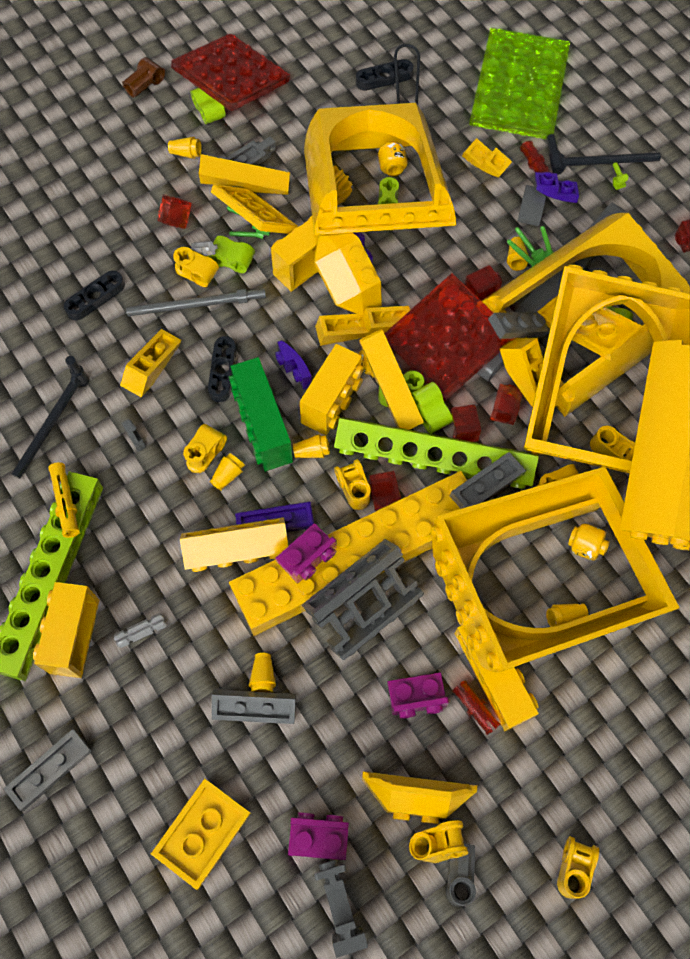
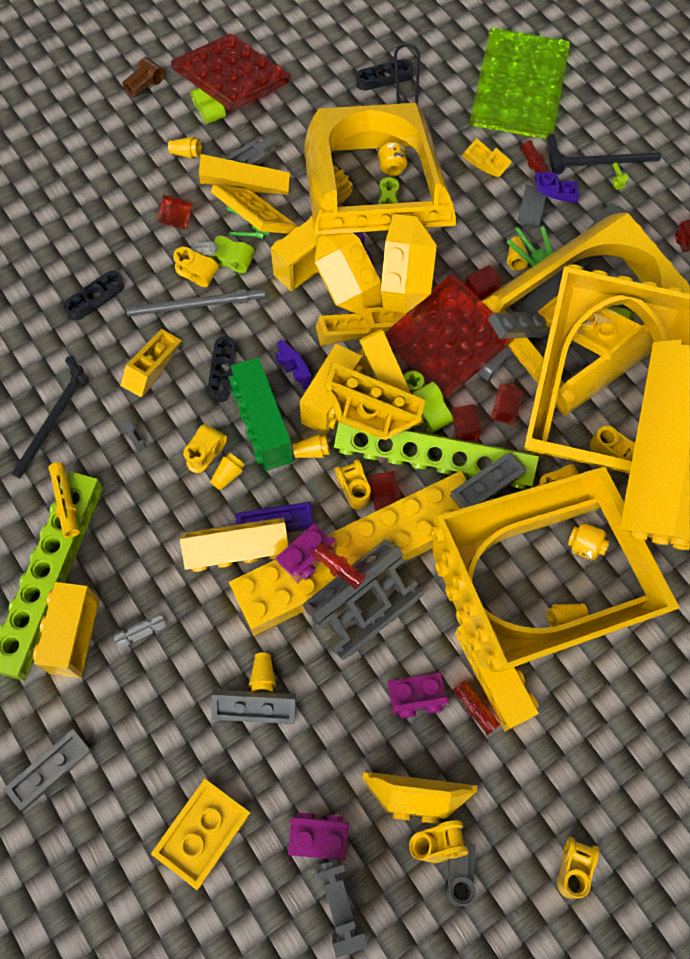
(338, 565): none -> clear red pin
(371, 403): none -> yellow wedge
(407, 264): none -> yellow wedge
(523, 364): yellow slope -> none

